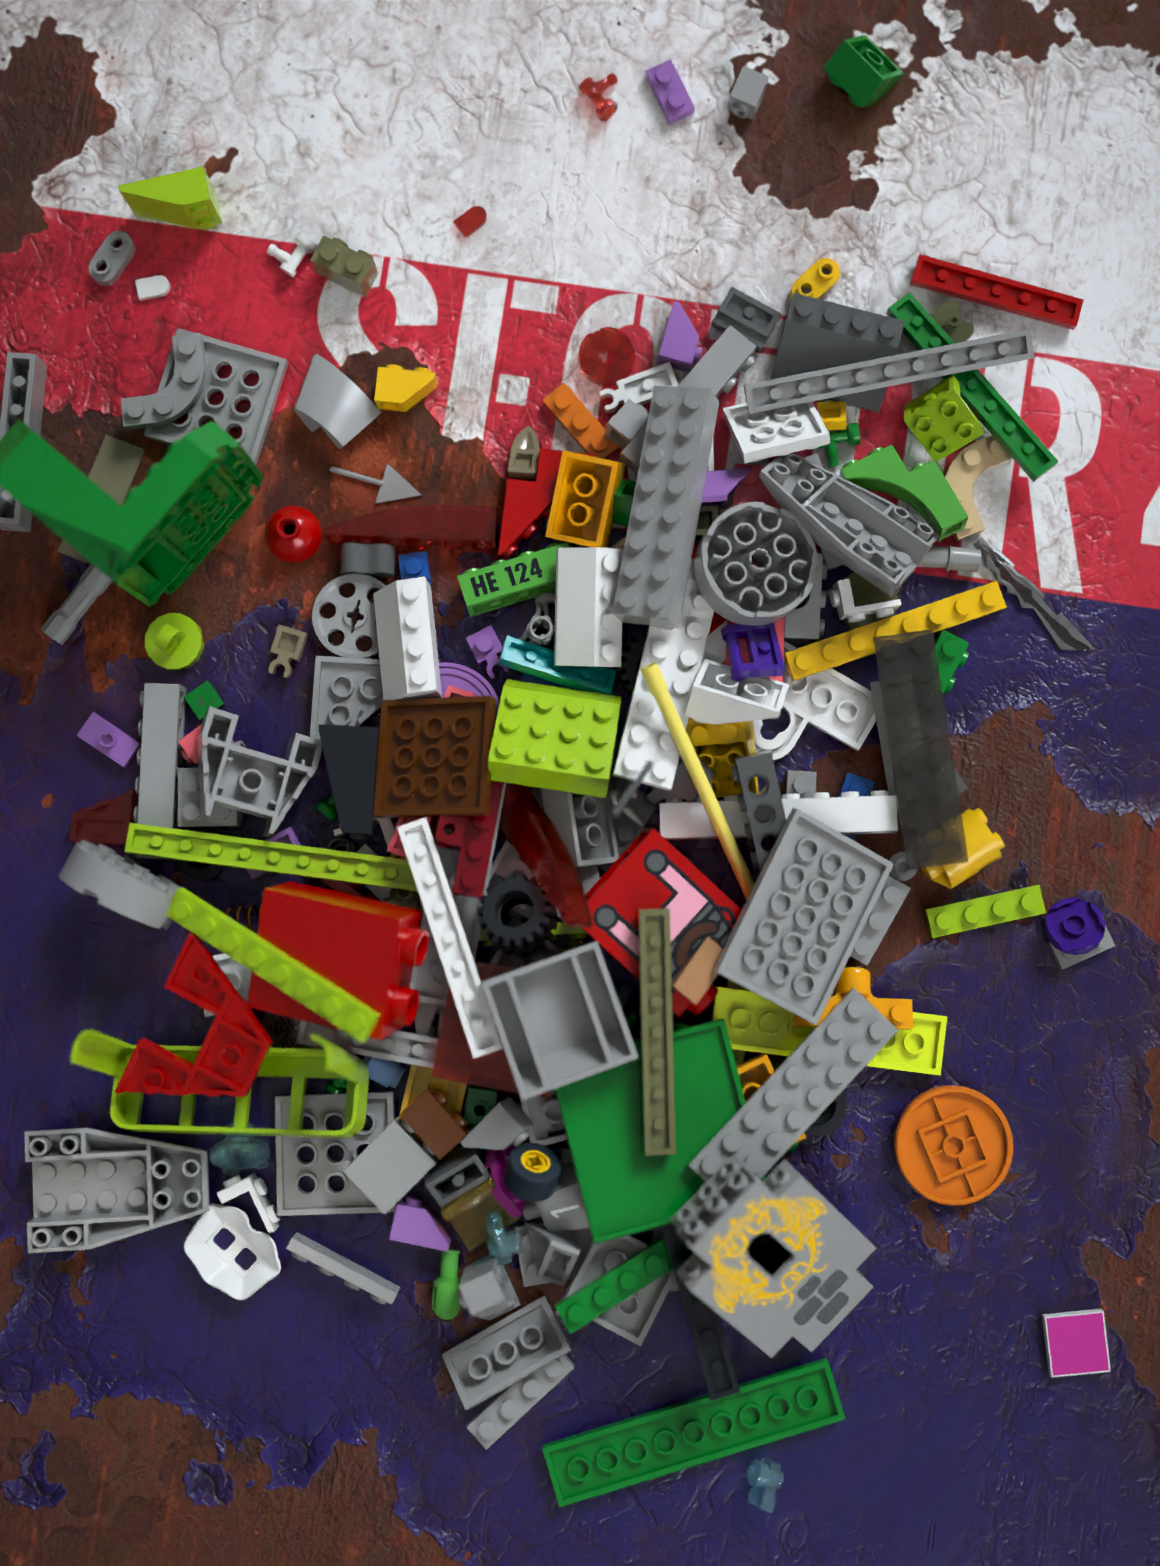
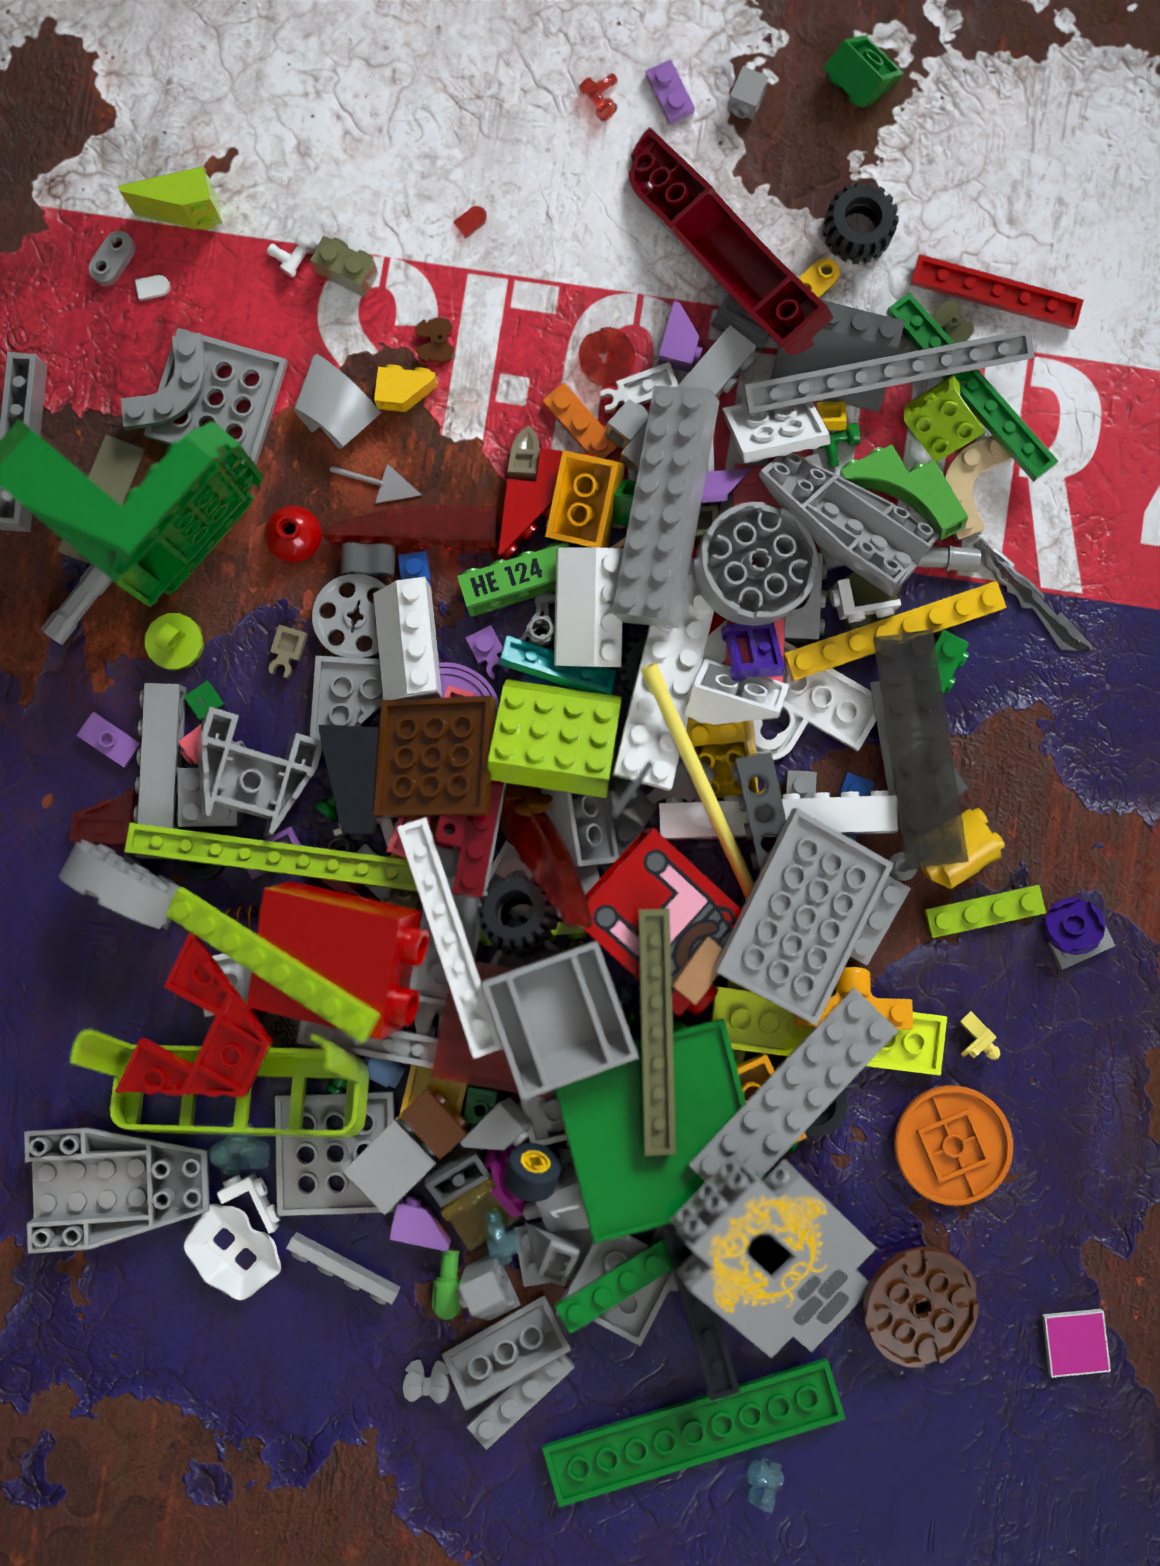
(417, 1384): none -> light grey piece
(439, 349): none -> reddish brown piece
(534, 800): none -> reddish brown piece
(725, 245): none -> dark red slope
(864, 201): none -> black tyre
(938, 1330): none -> reddish brown plate
(982, 1036): none -> light yellow piece

